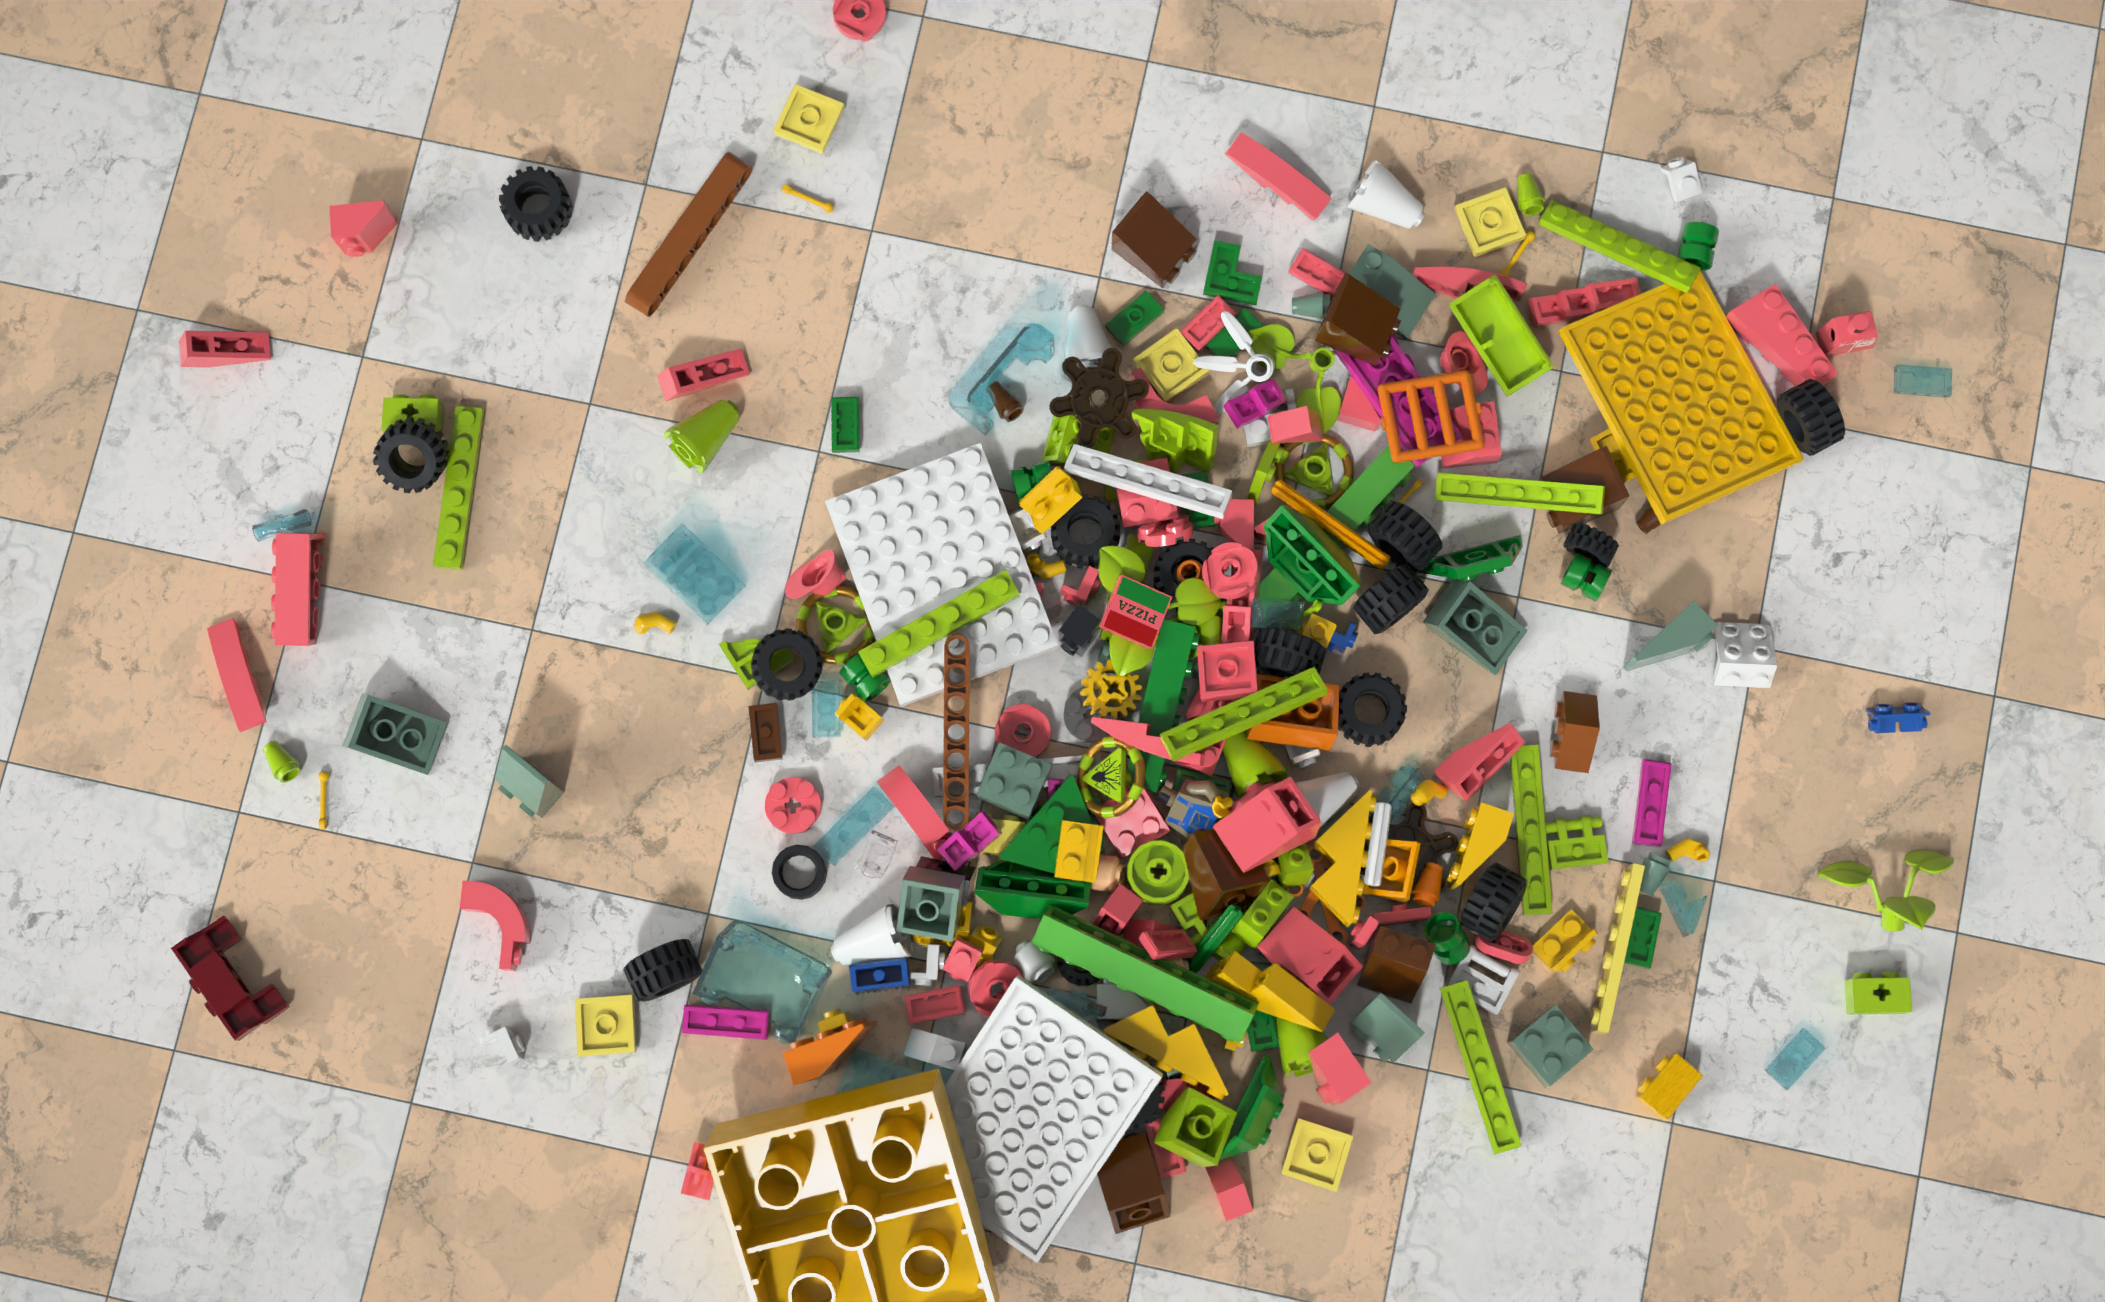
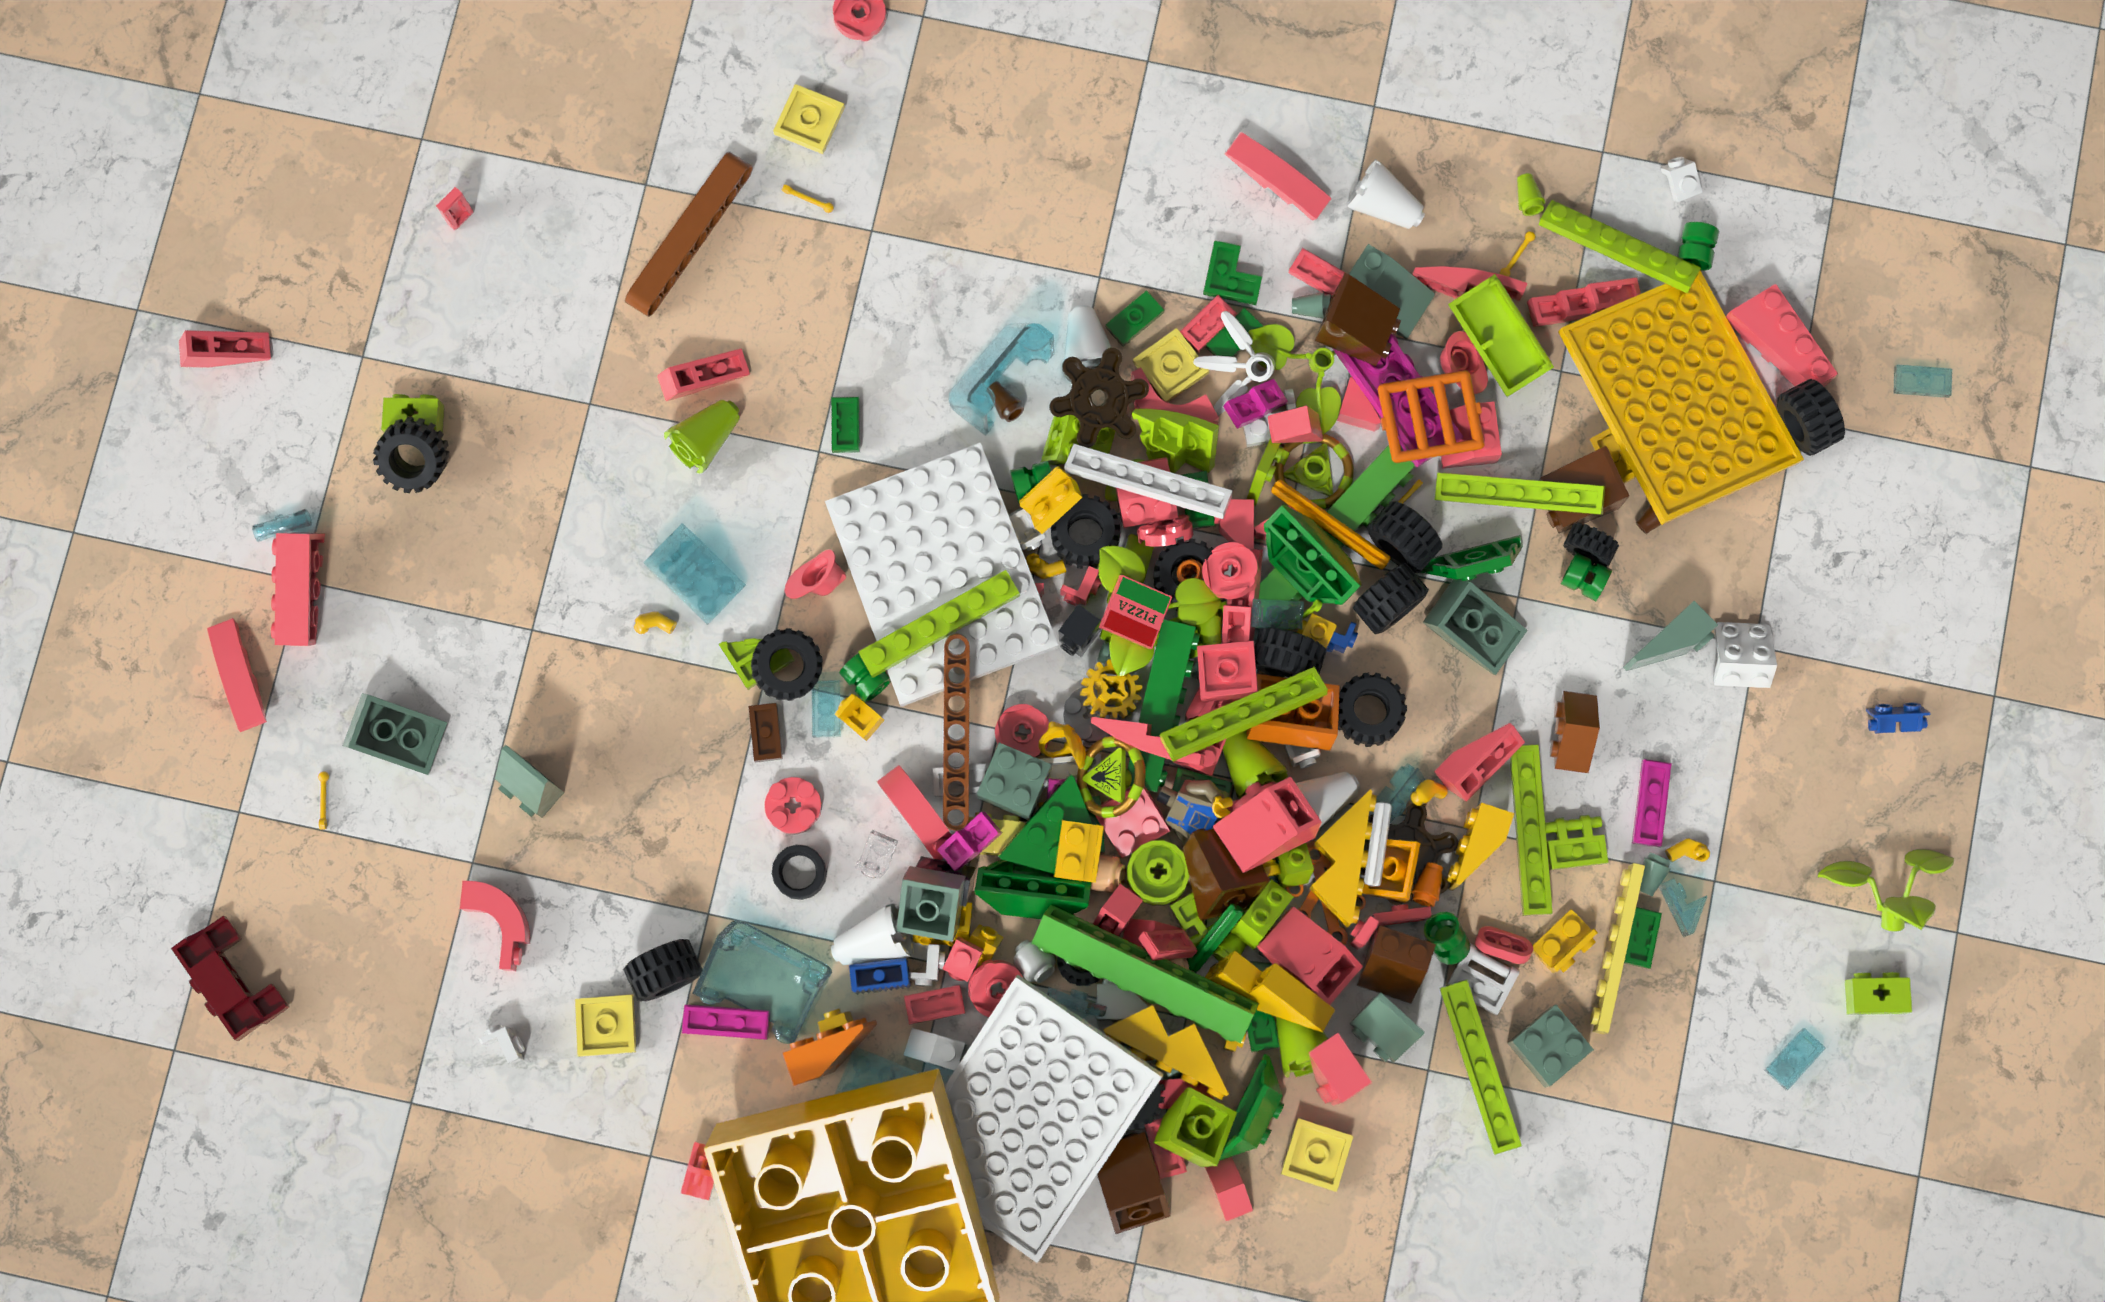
(282, 764): lime cone -> none
(360, 226): coral slope -> none
(455, 208): none -> coral plate
(458, 488): lime plate -> none
(528, 184): black tyre -> none
(836, 624): lime piece -> none
(854, 826): clear light blue plate -> none
(1072, 745): none -> yellow piece
(1153, 241): reddish brown slope -> none
(1490, 222): light yellow plate -> none
(1493, 901): black tyre -> none
(1668, 1086): yellow brick -> none
(1851, 334): coral torso -> none

